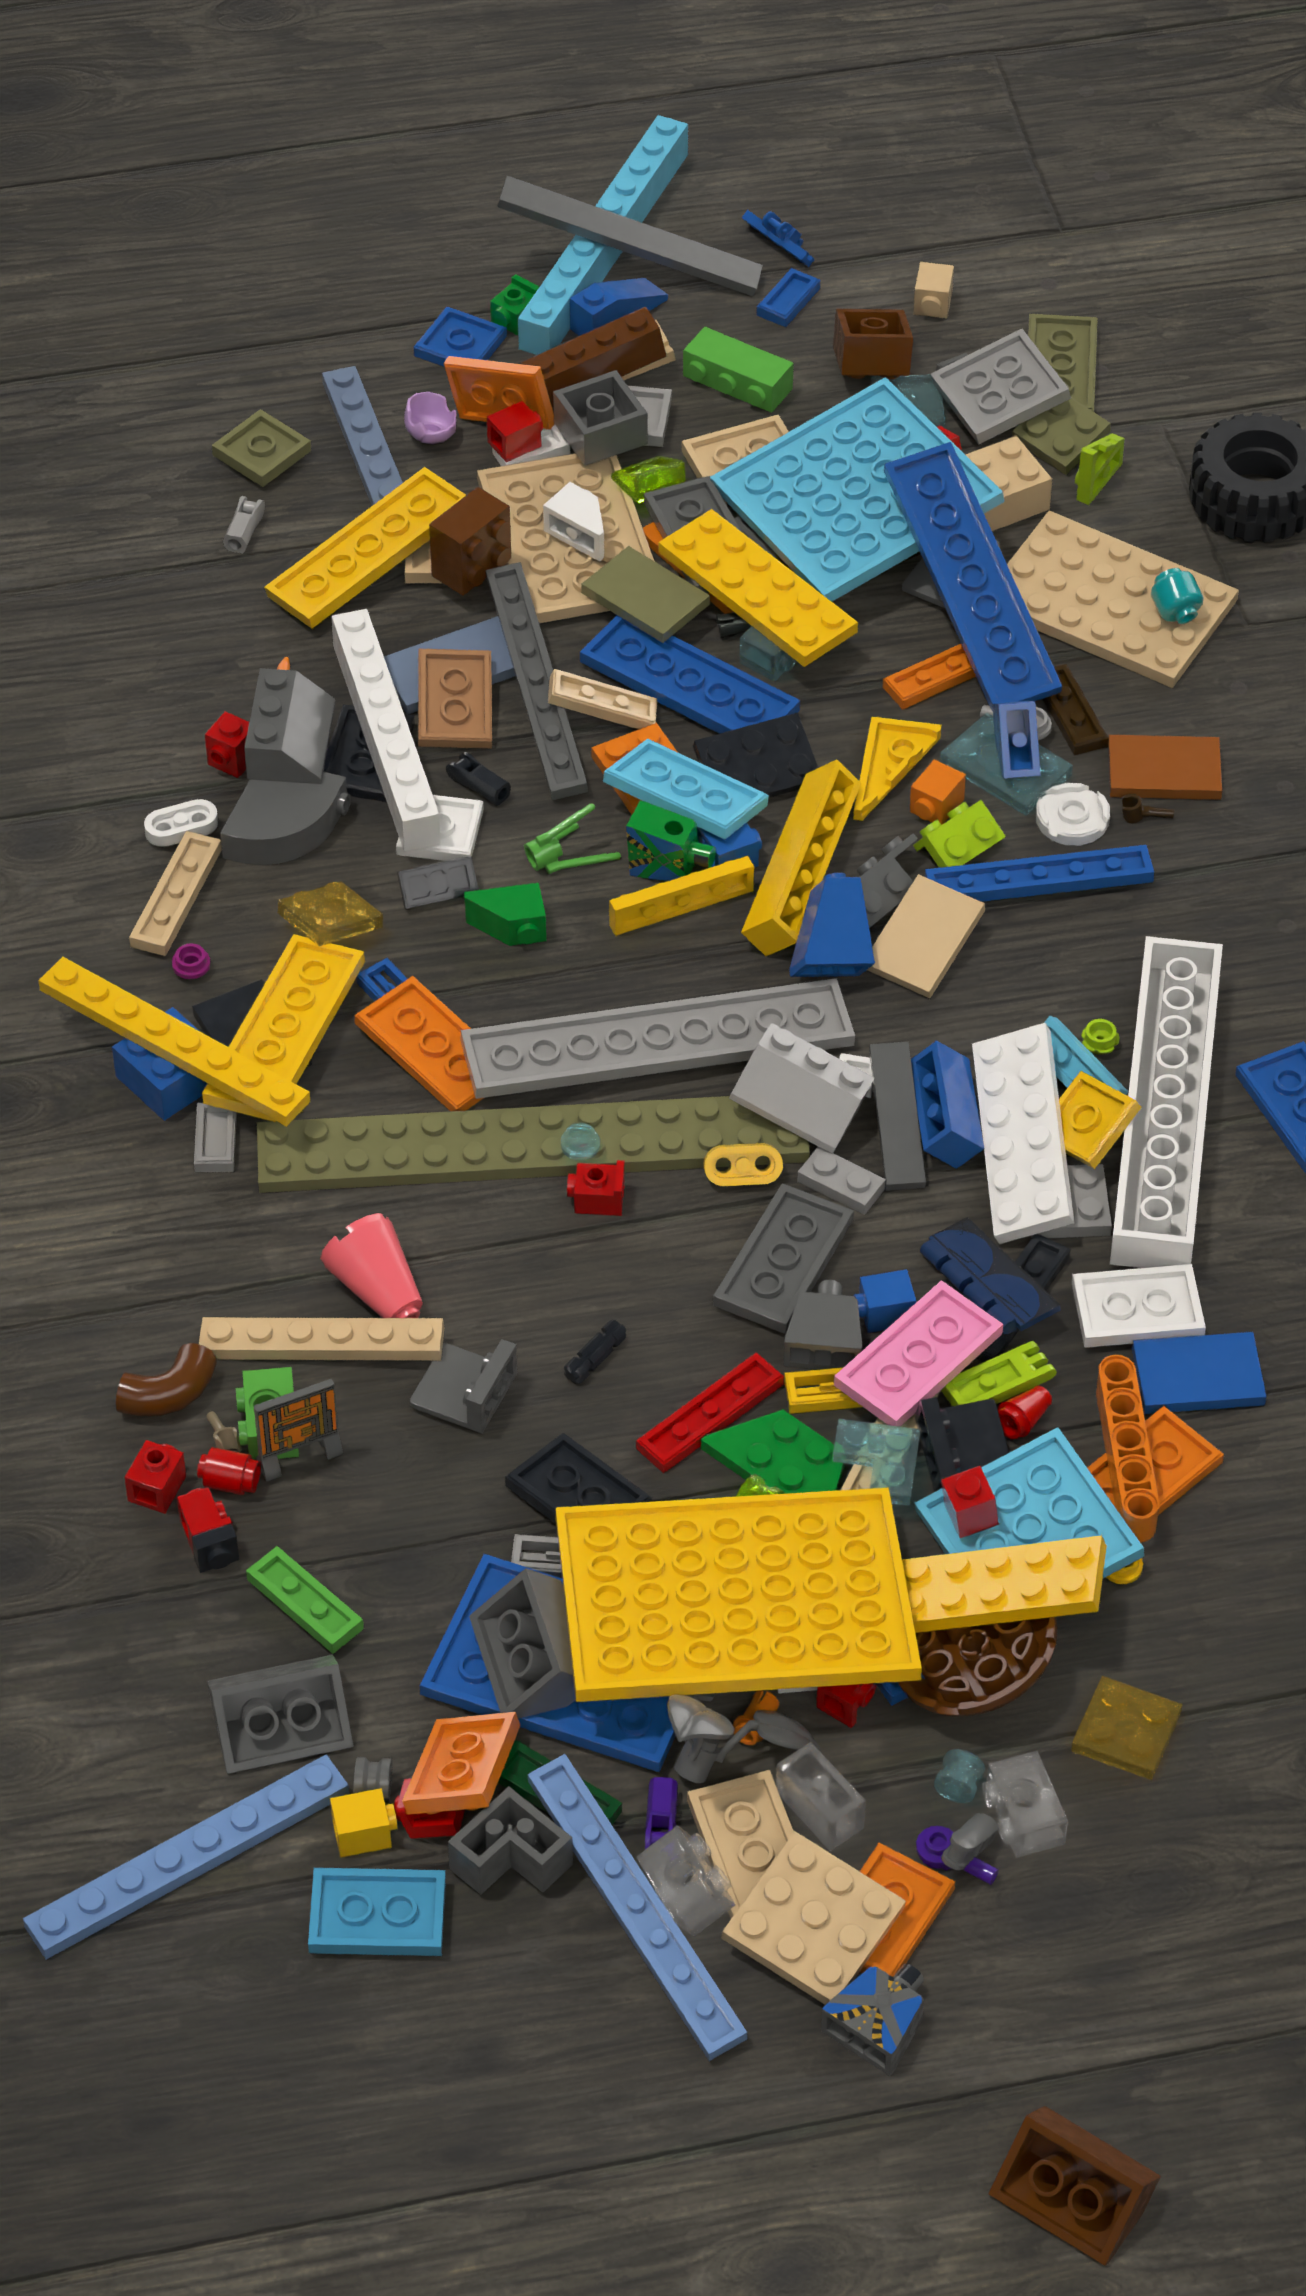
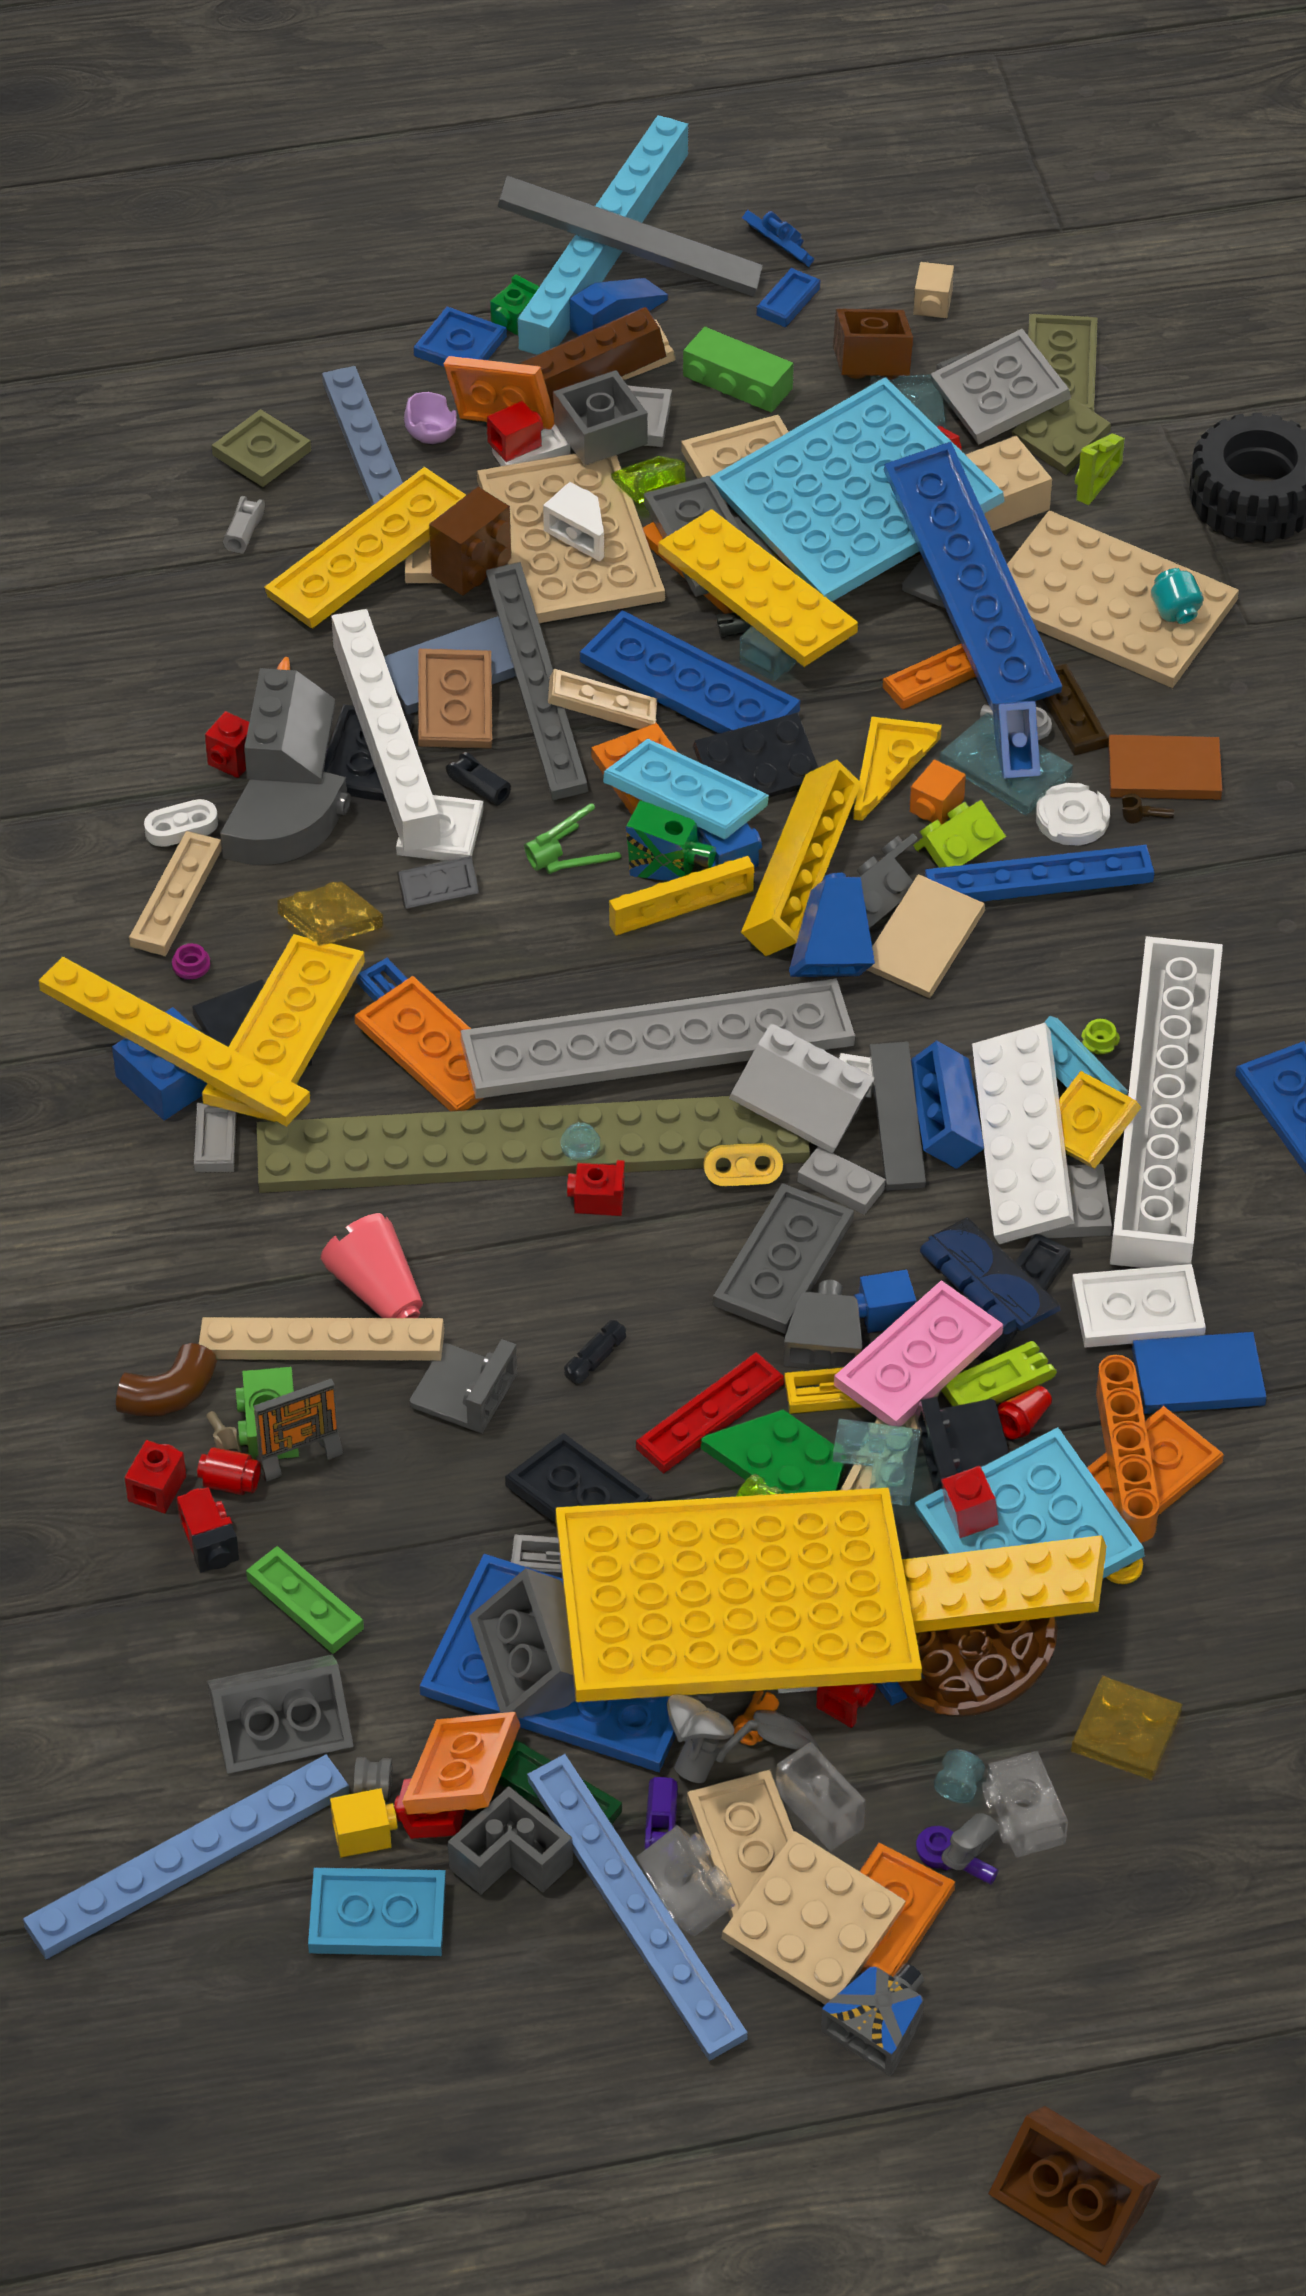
(508, 913): green slope -> none
(645, 594): olive tile -> none

